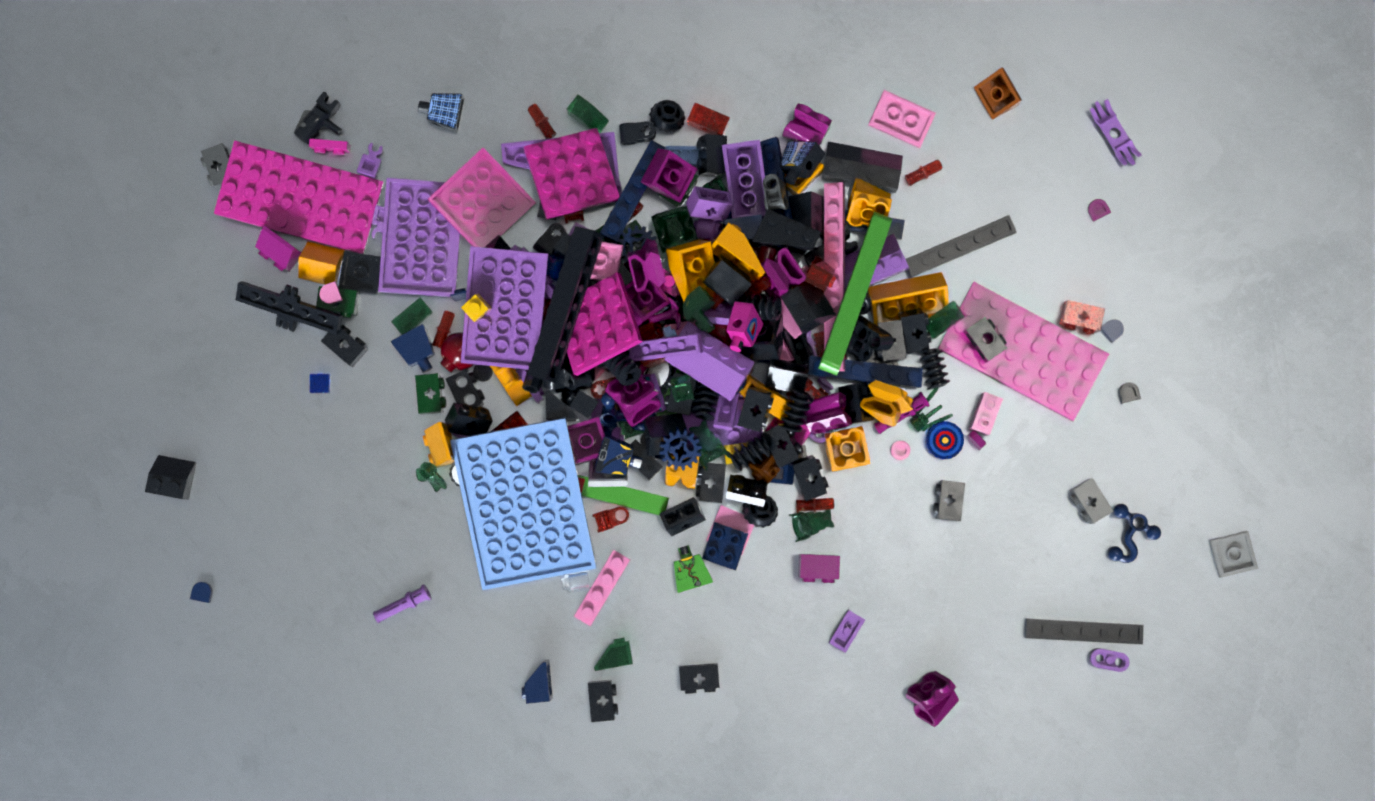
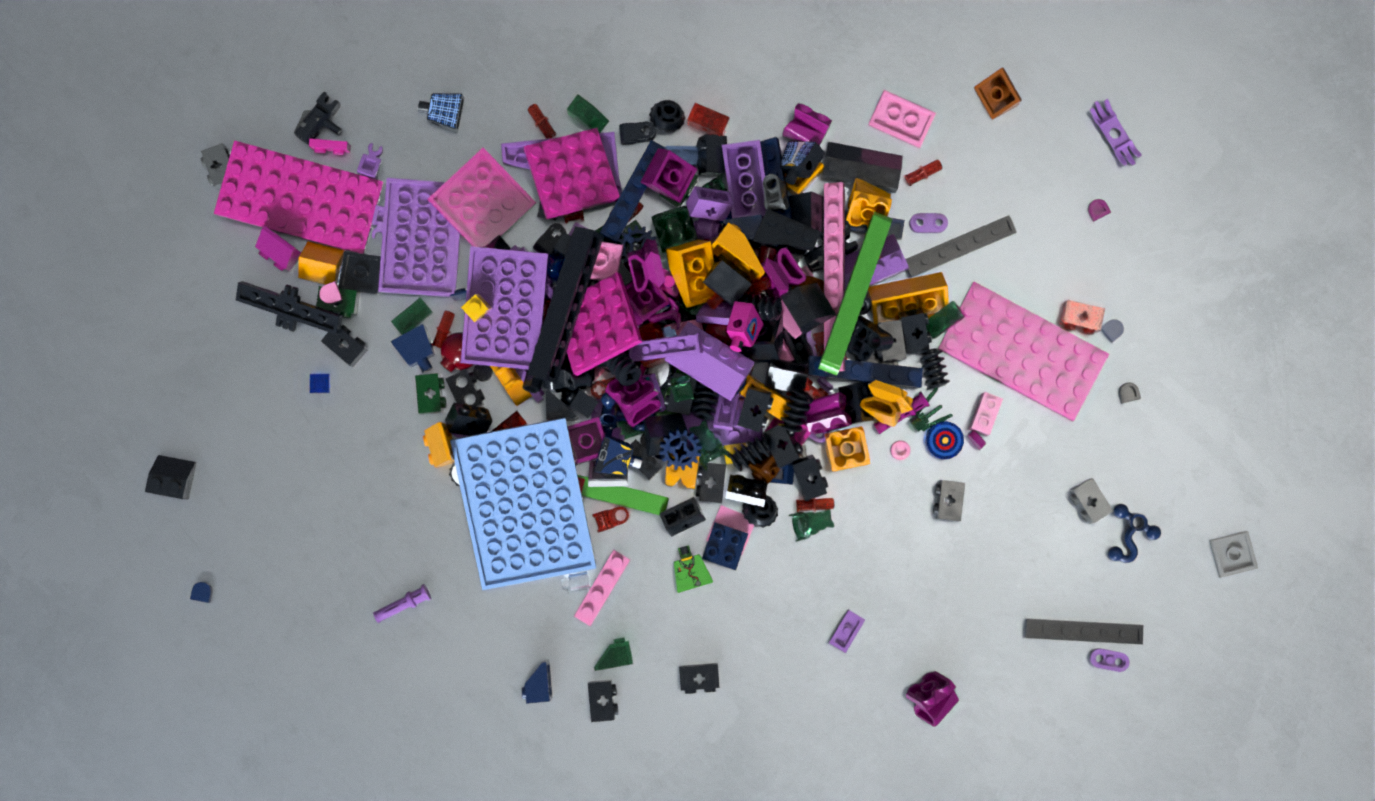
(429, 472): clear green plate -> none
(696, 305): clear green brick -> none
(819, 567): magenta brick -> none
(820, 274): clear red slope -> none
(929, 224): none -> medium lavender plate
(975, 334): brick -> none

